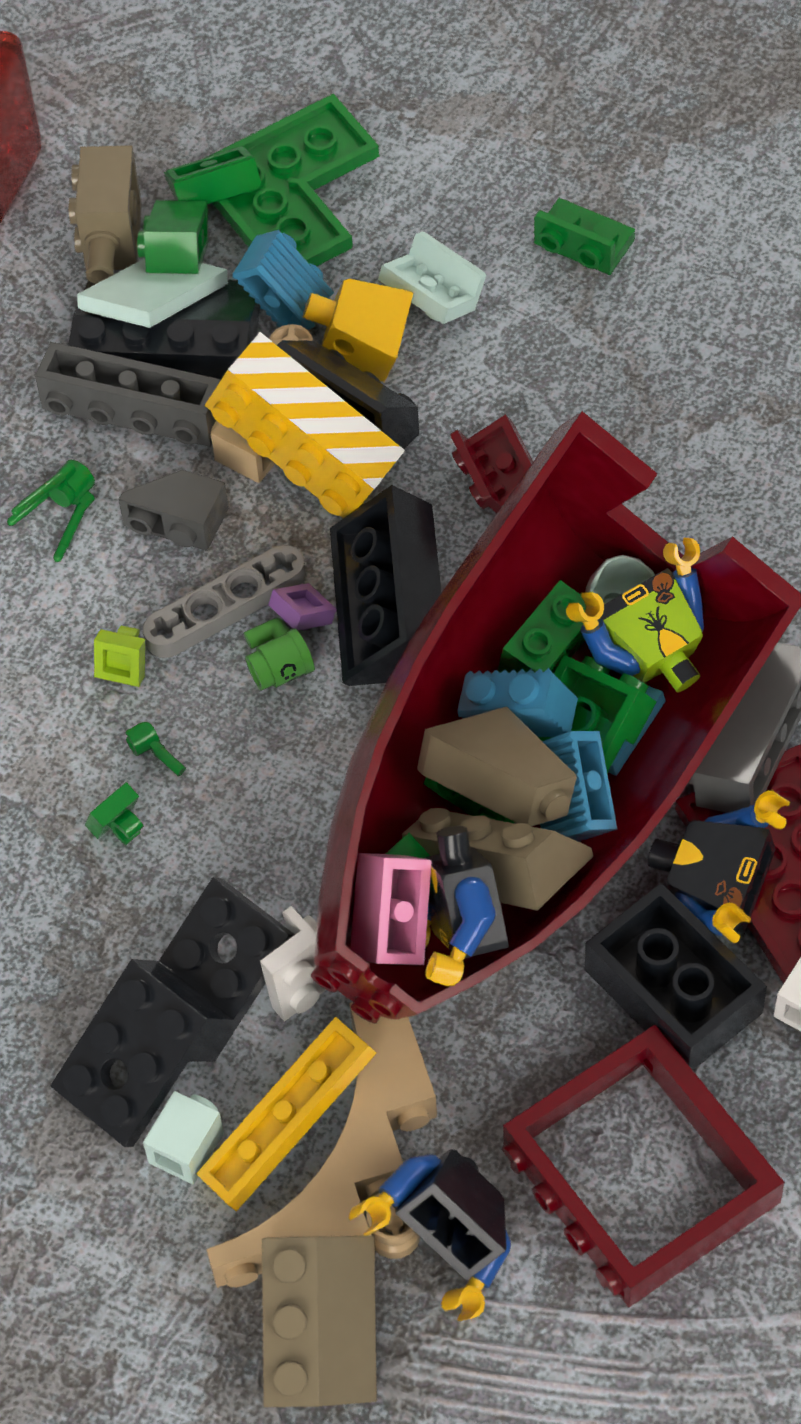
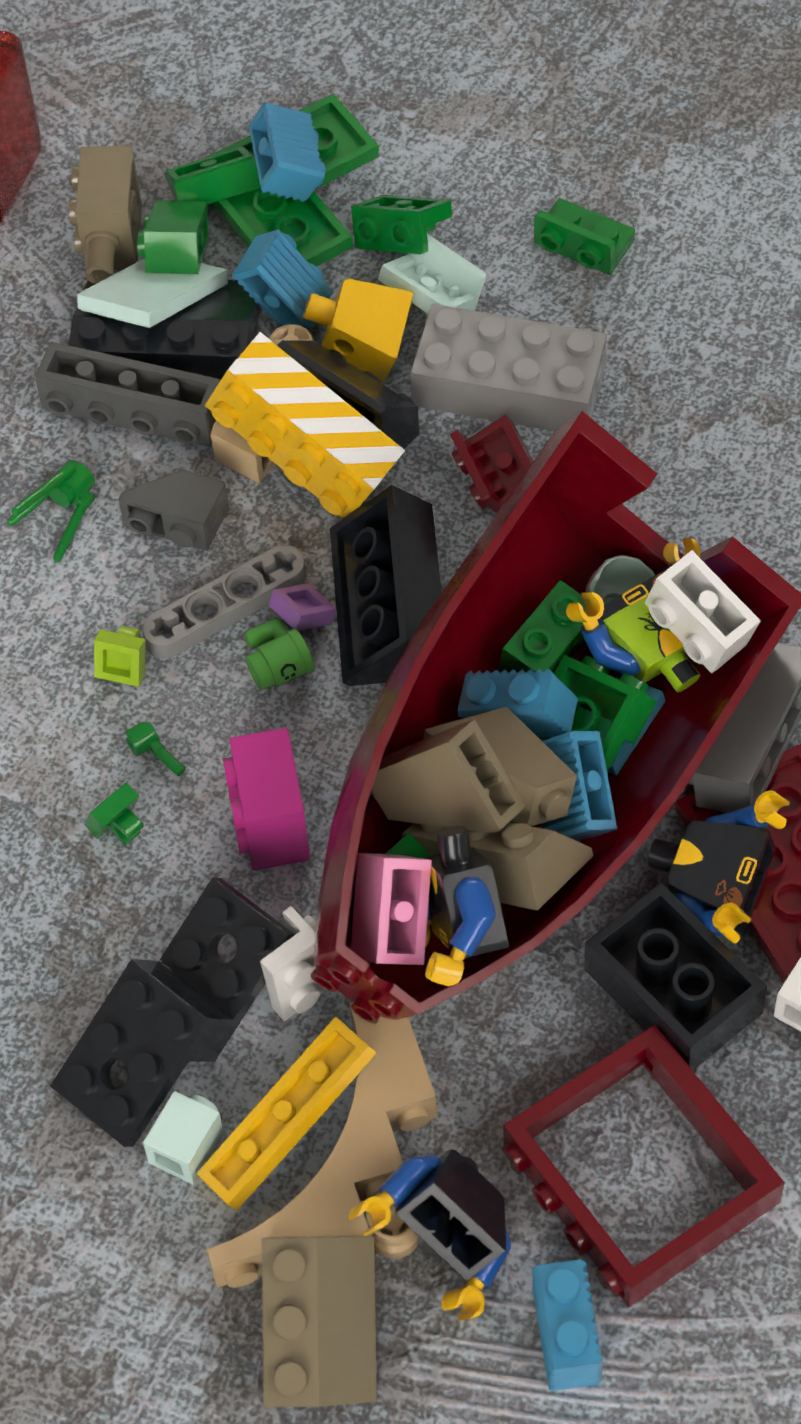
(266, 799): none -> dark pink brick
(286, 152): none -> dark azure brick
(397, 222): none -> green bracket
(448, 782): none -> dark tan slope
(507, 366): none -> light grey brick
(567, 1325): none -> dark azure brick
(701, 612): none -> white brick

